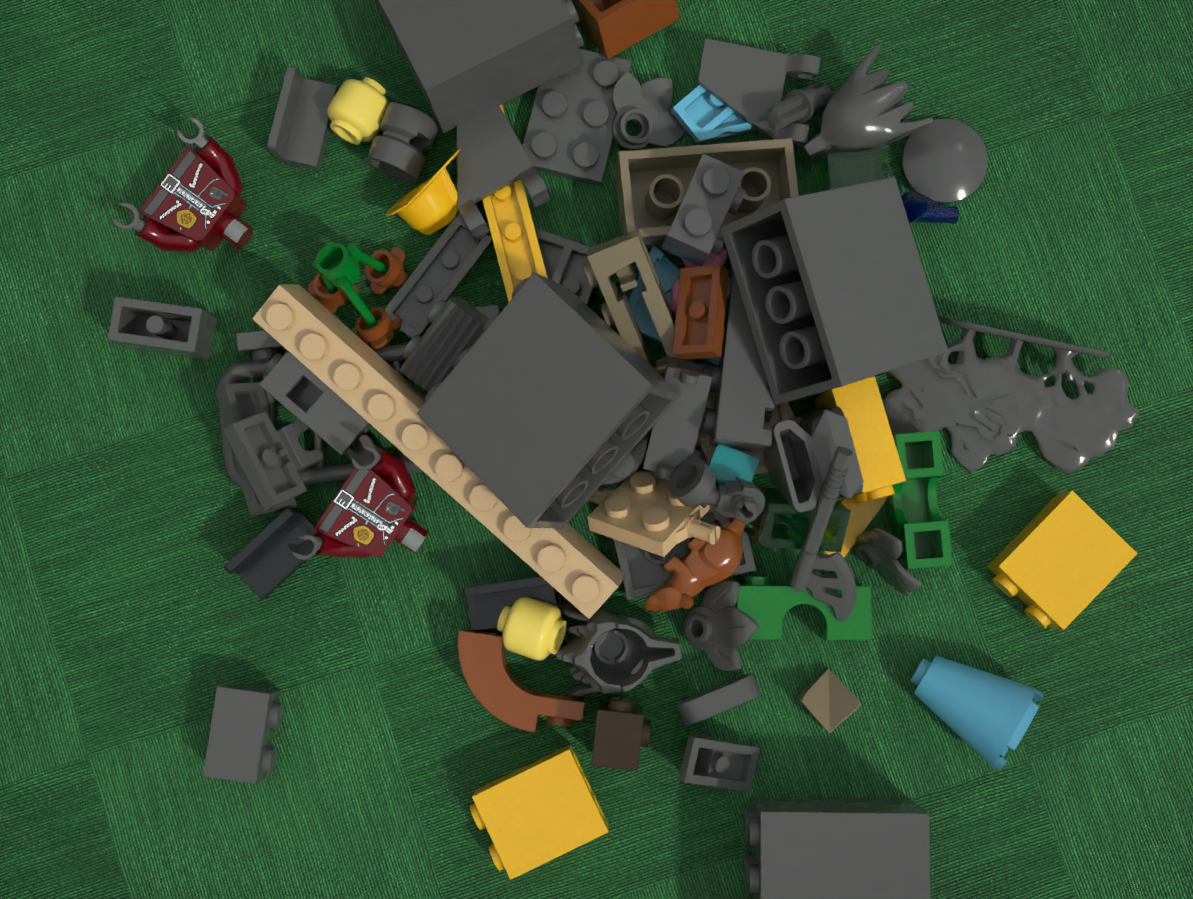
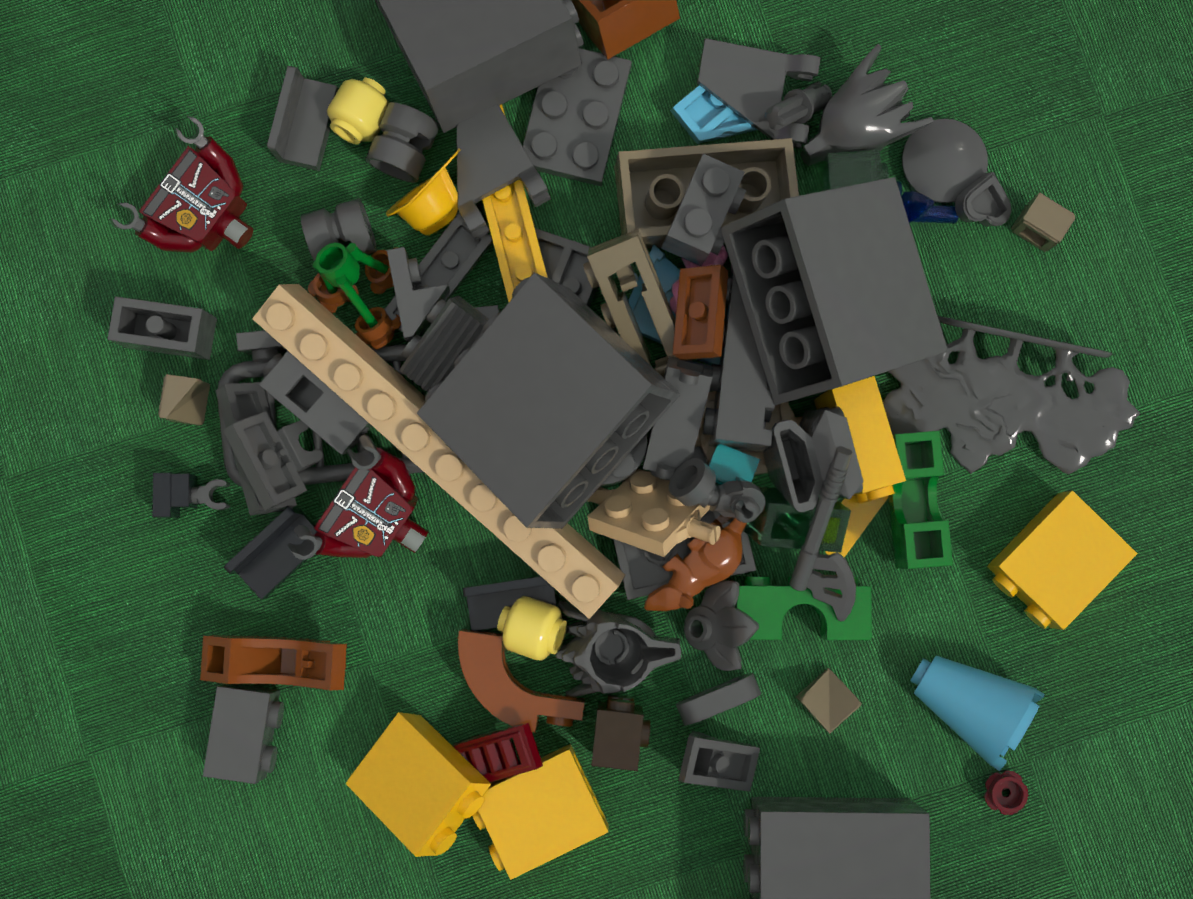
(181, 491): none -> black piece
(183, 400): none -> dark tan slope
(273, 661): none -> dark orange arch
(345, 226): none -> dark grey wheel
(412, 303): none -> dark grey slope
(418, 785): none -> yellow brick
(495, 755): none -> dark red slope
(647, 108): dark grey plate -> none
(882, 551): dark grey plate -> none
(984, 202): none -> dark grey tile
(1017, 792): none -> dark red plate
(1043, 222): none -> dark tan slope

